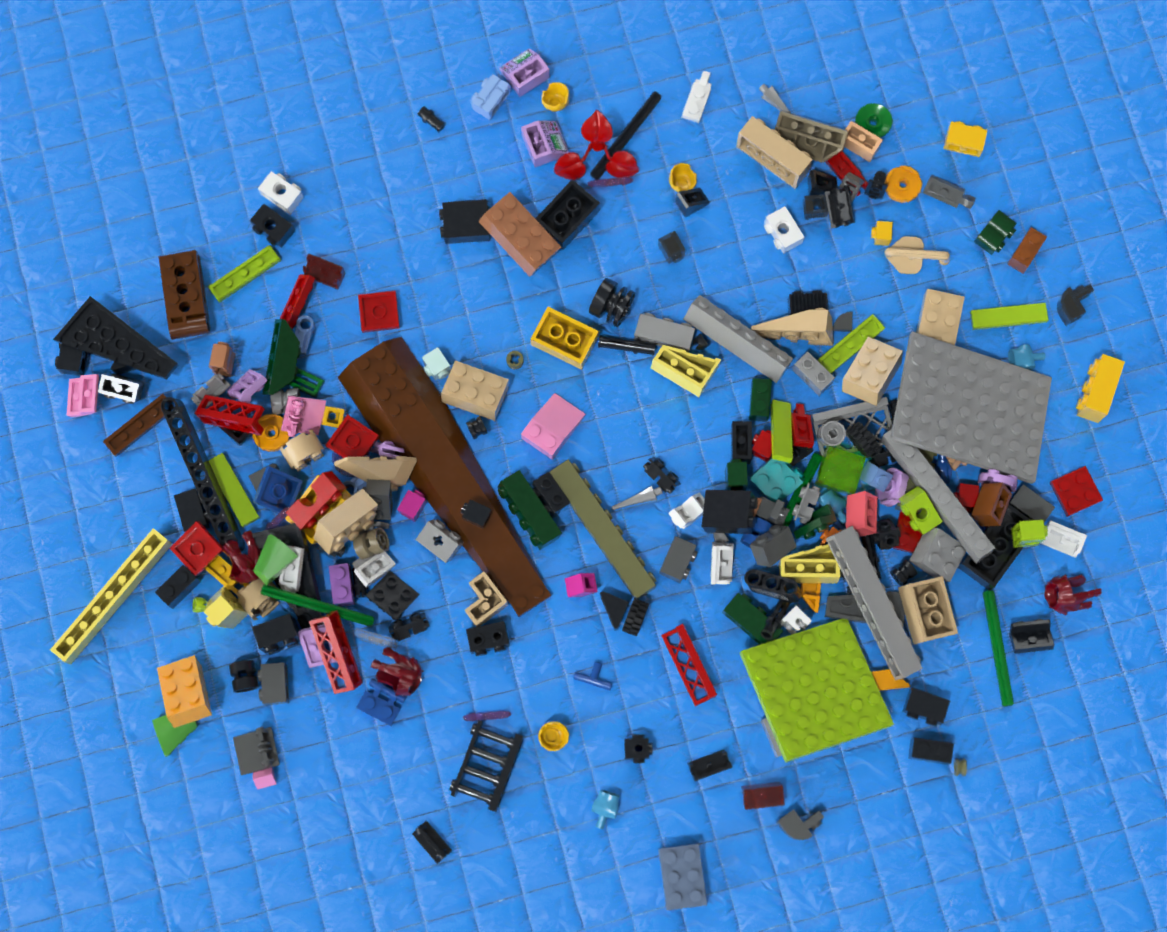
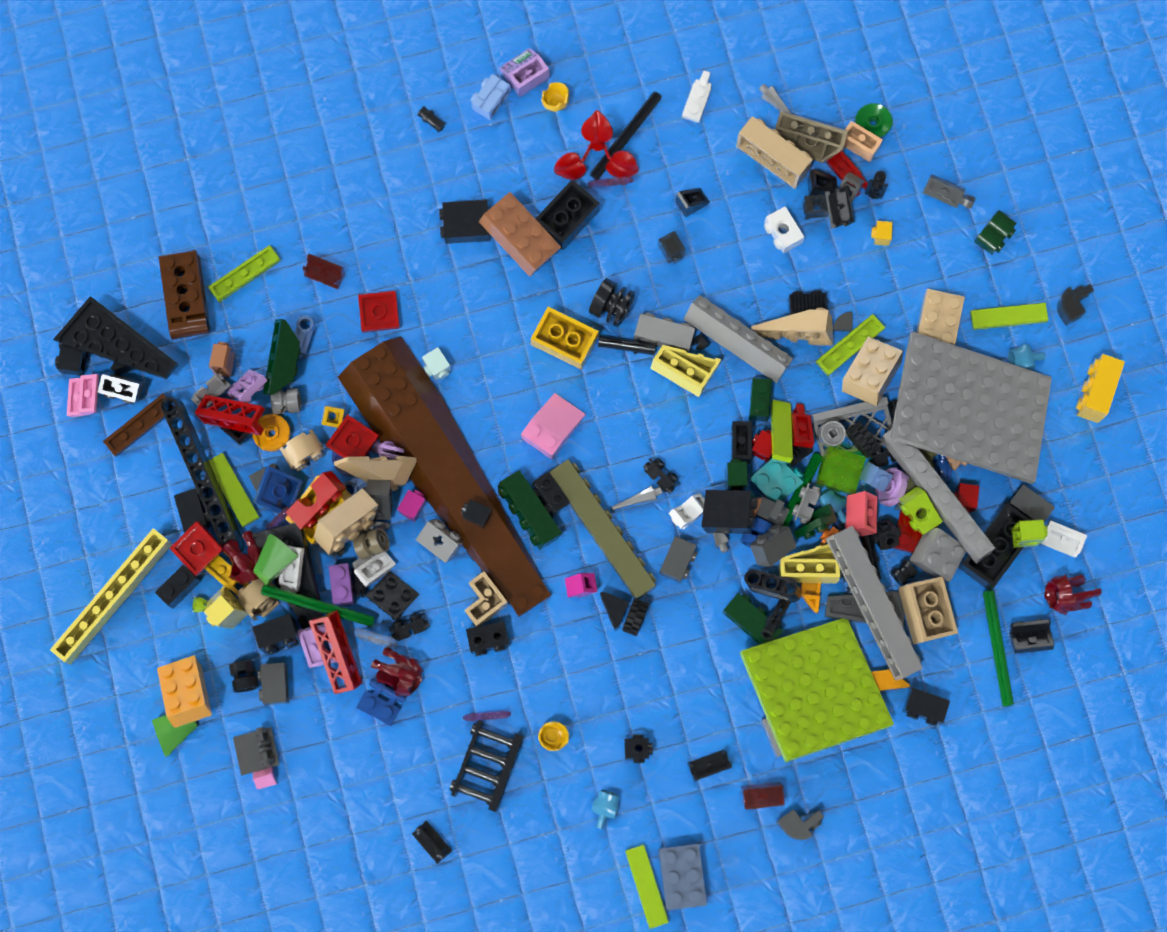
(266, 217): black brick -> none
(286, 201): white brick -> none
(297, 299): red plate -> none
(302, 415): bright pink hinge -> none
(316, 388): green tile -> none
(474, 390): tan brick -> none
(476, 428): black wheel -> none
(520, 360): olive bush -> none
(543, 142): lavender slope -> none
(593, 678): blue piece -> none
(646, 886): none -> lime tile
(682, 177): yellow hair -> none
(695, 661): red fence -> none
(721, 563): white hinge -> none
(795, 619): white hinge -> none
(813, 373): light grey brick -> none
(907, 176): light orange plate -> none
(909, 253): tan piece -> none
(930, 751): black brick -> none
(960, 767): olive bush -> none
(965, 139): yellow brick -> none
(991, 504): dark orange brick -> none
(994, 476): lavender plate -> none
(1027, 250): dark orange brick -> none
(1076, 491): red plate -> none

